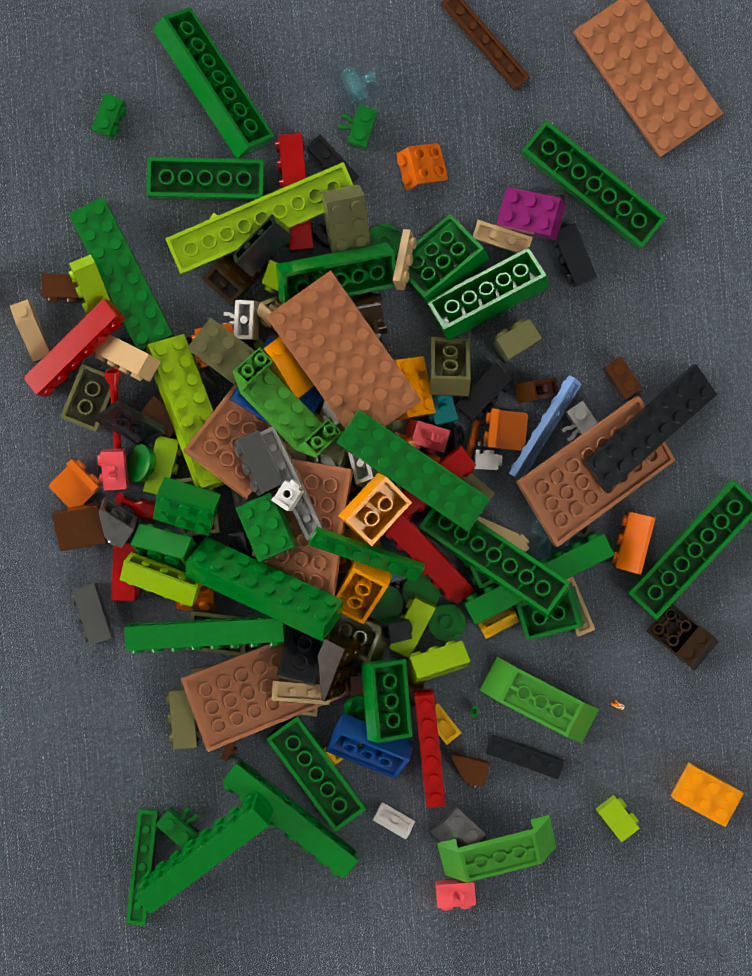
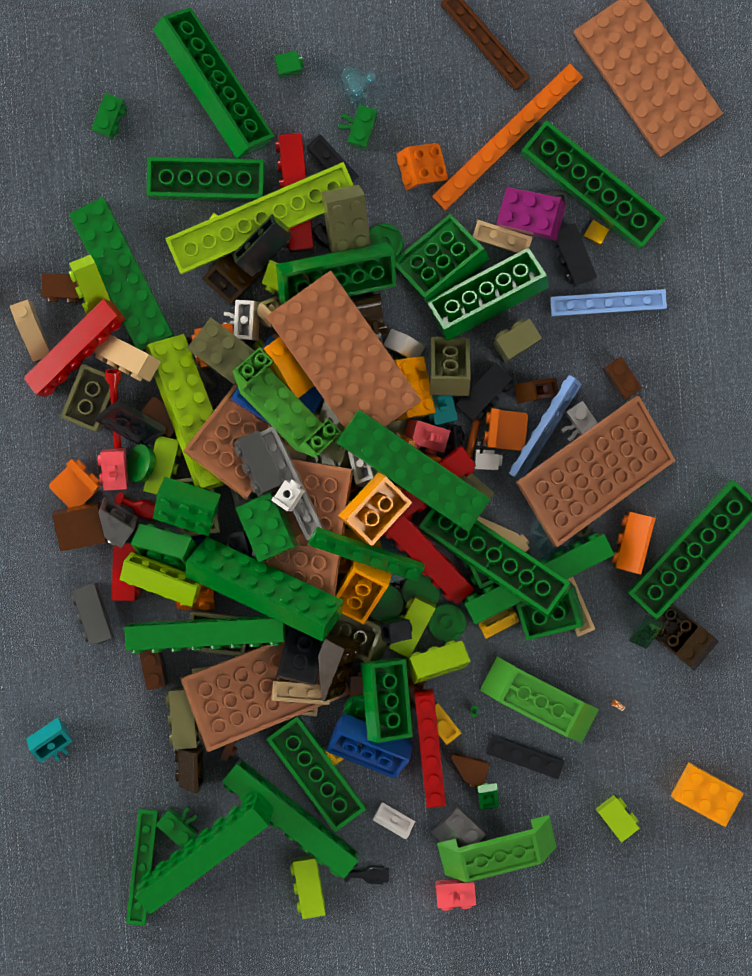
(49, 741): none -> teal brick
(153, 669): none -> reddish brown brick
(190, 768): none -> dark brown slope
(289, 64): none -> green brick
(308, 887): none -> lime brick
(371, 874): none -> black piece
(403, 344): none -> white slope
(404, 259): tan plate -> none
(488, 796): none -> green plate
(507, 137): none -> orange plate
(596, 232): none -> yellow slope
(608, 302): none -> light blue plate
(646, 631): none -> clear green plate
(650, 428): black plate -> none

